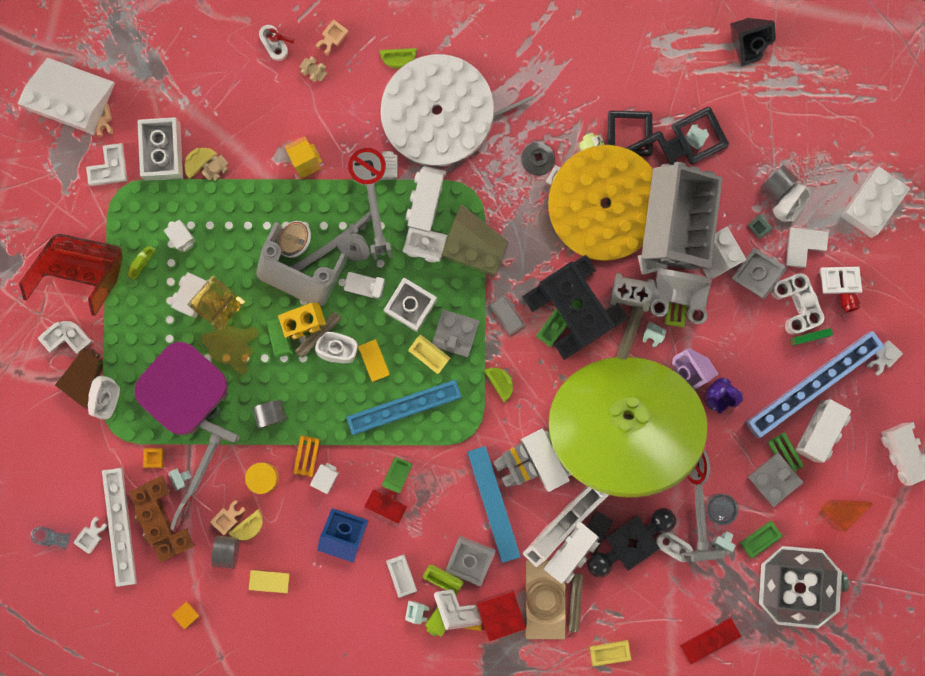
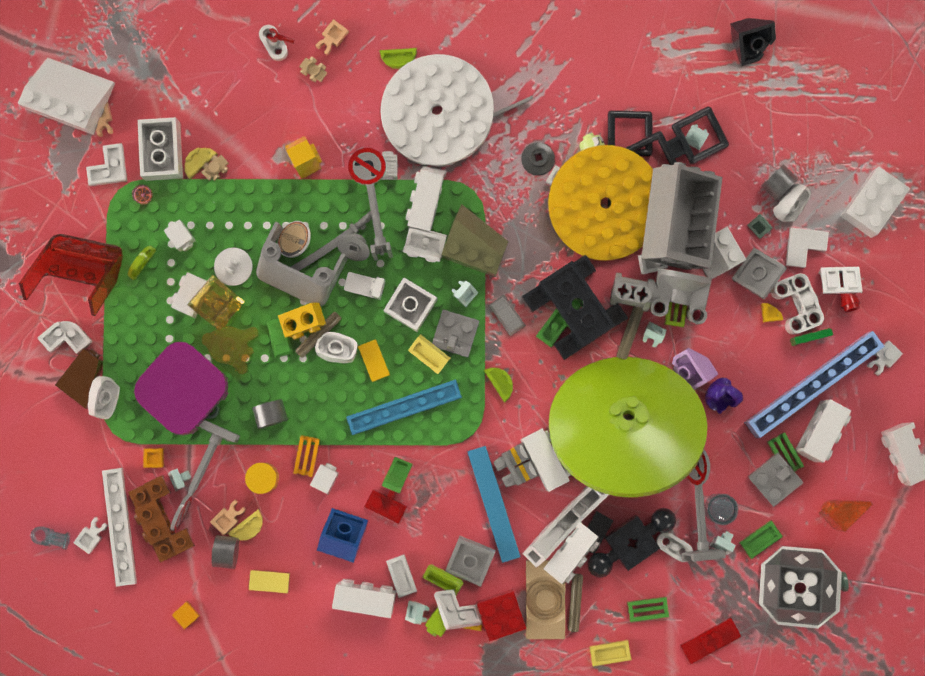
(142, 194): none -> tile
(233, 266): none -> white piece
(364, 598): none -> white brick
(465, 293): none -> light aqua tile
(644, 609): none -> bright green tile
(770, 313): none -> yellow tile

